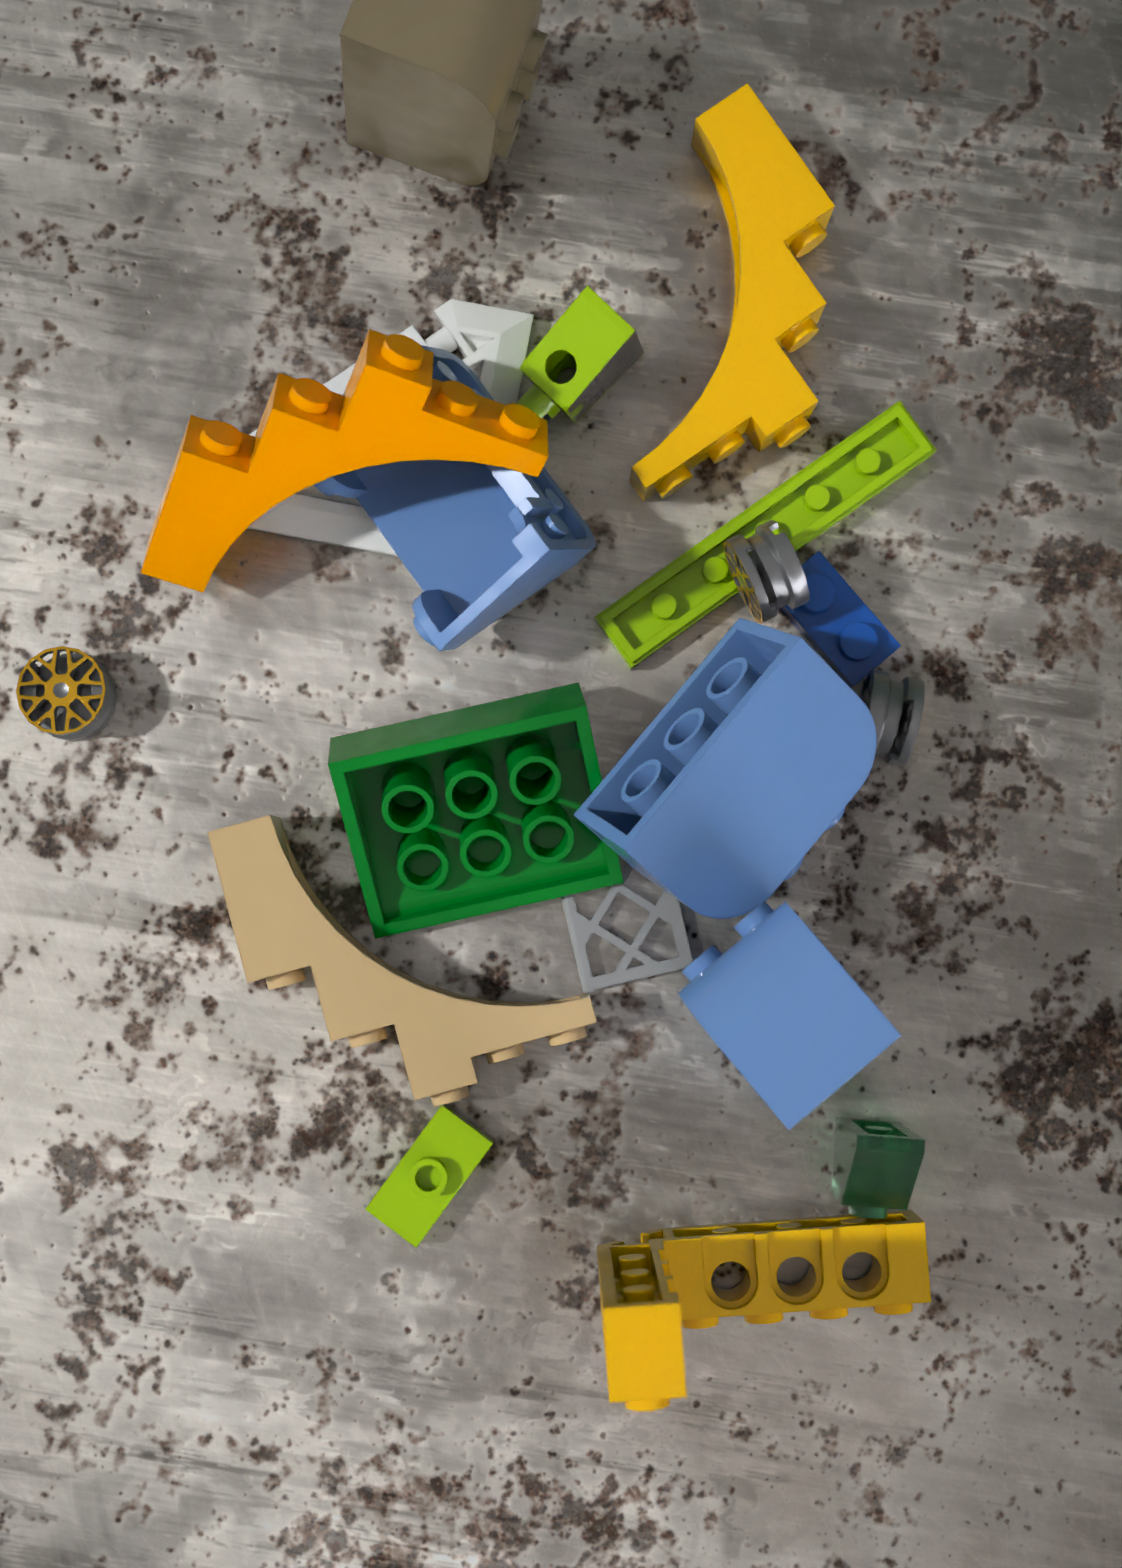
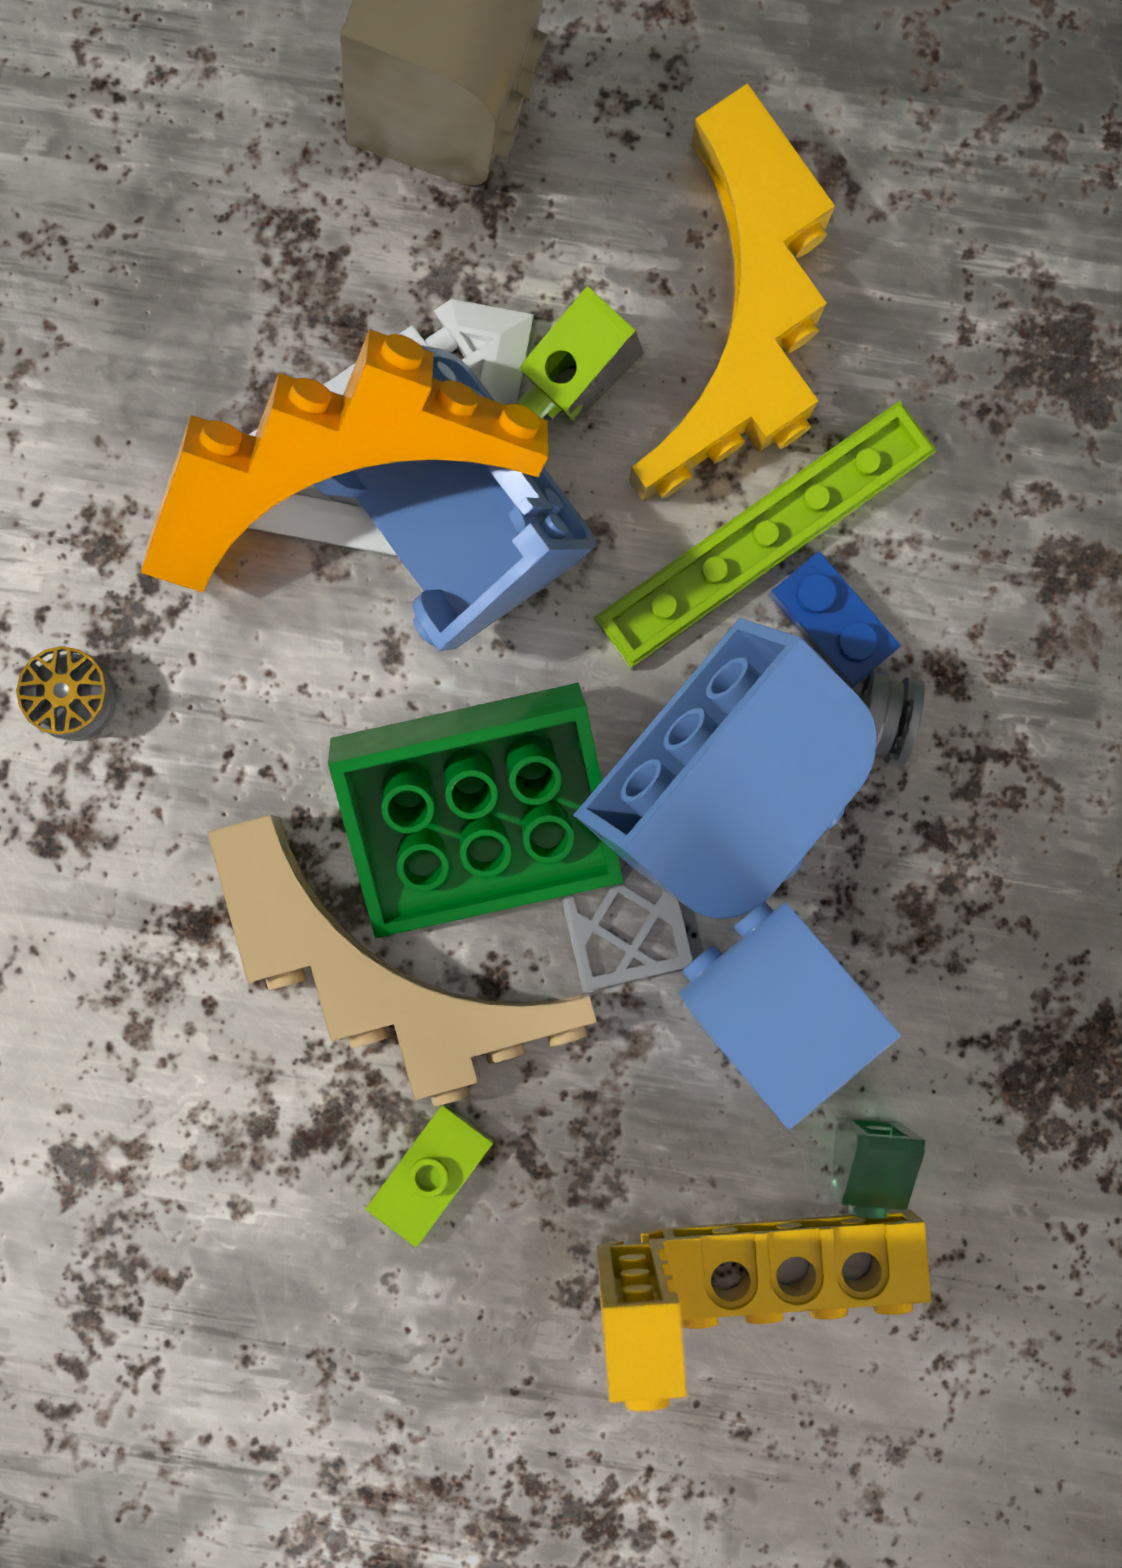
(766, 571): flat silver wheel -> none

